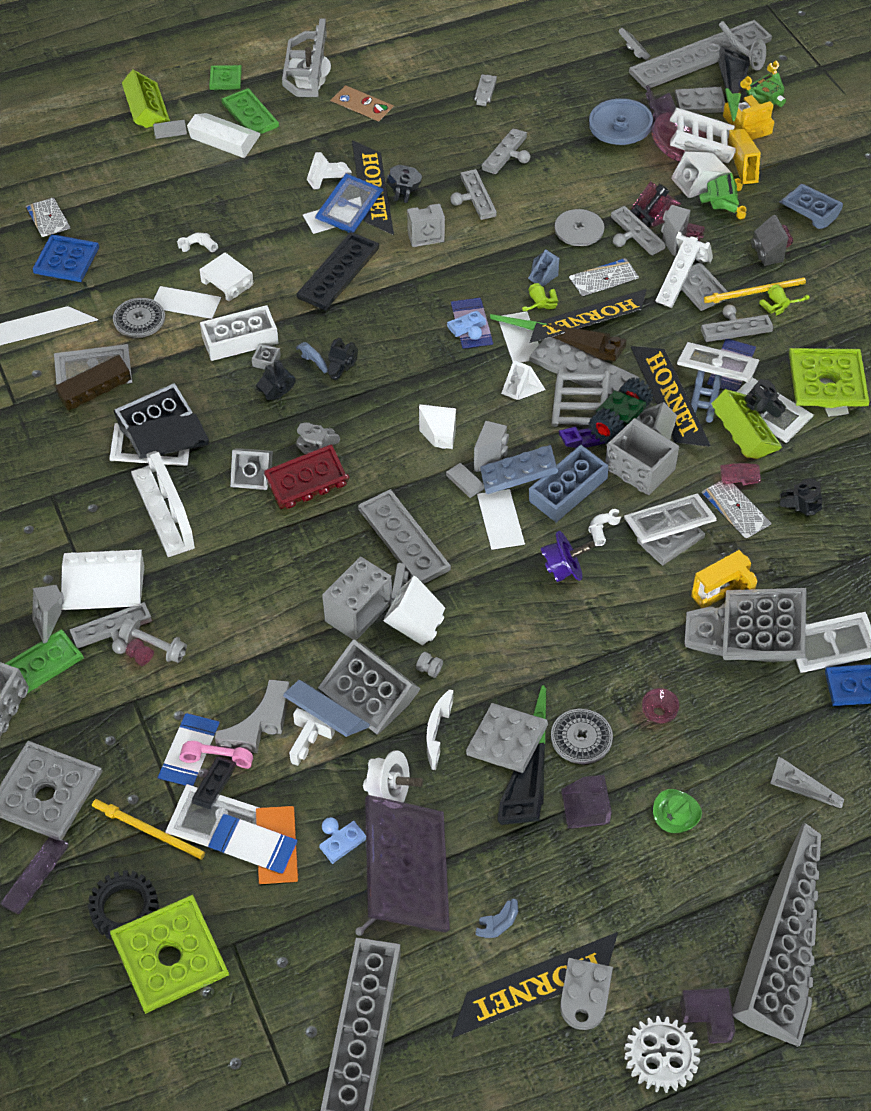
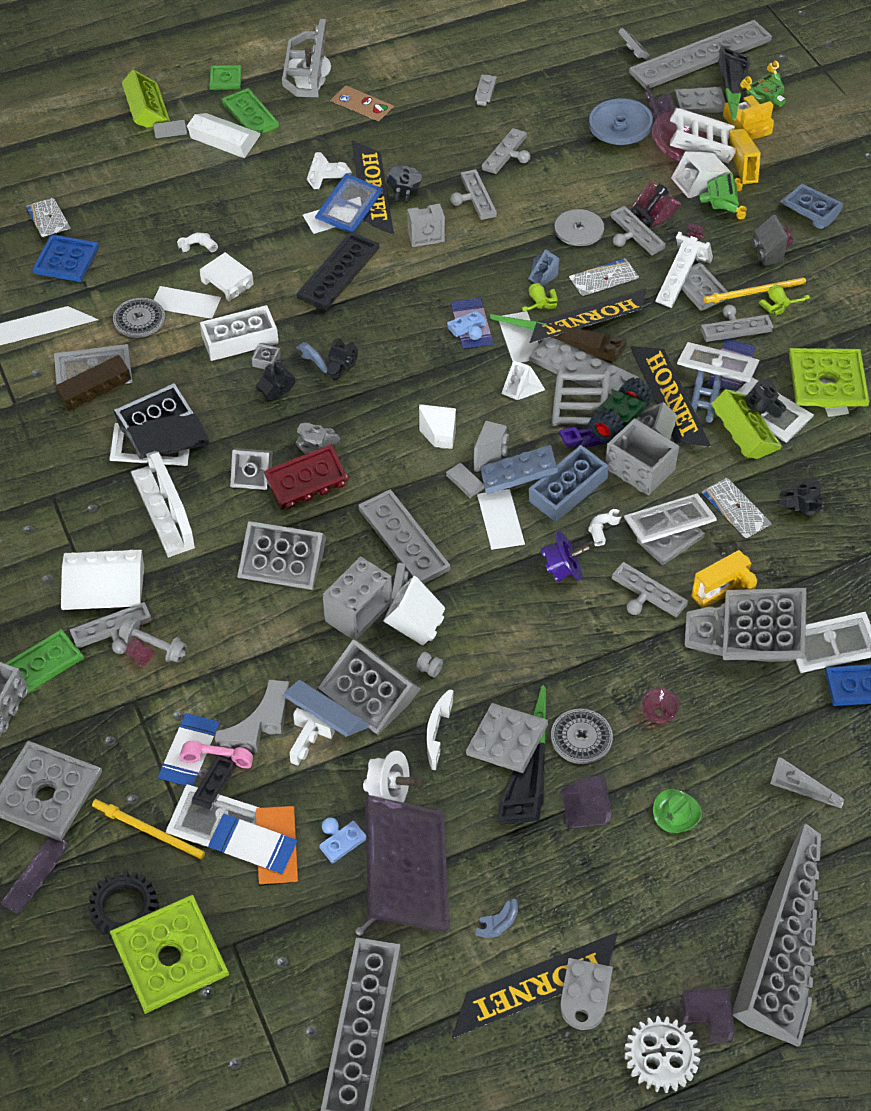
(46, 609): light grey slope -> none
(281, 555): none -> light grey slope
(648, 590): none -> light grey plate
(675, 221): light grey slope -> none
(740, 472): clear pink slope -> none
(754, 53): light grey dish -> none

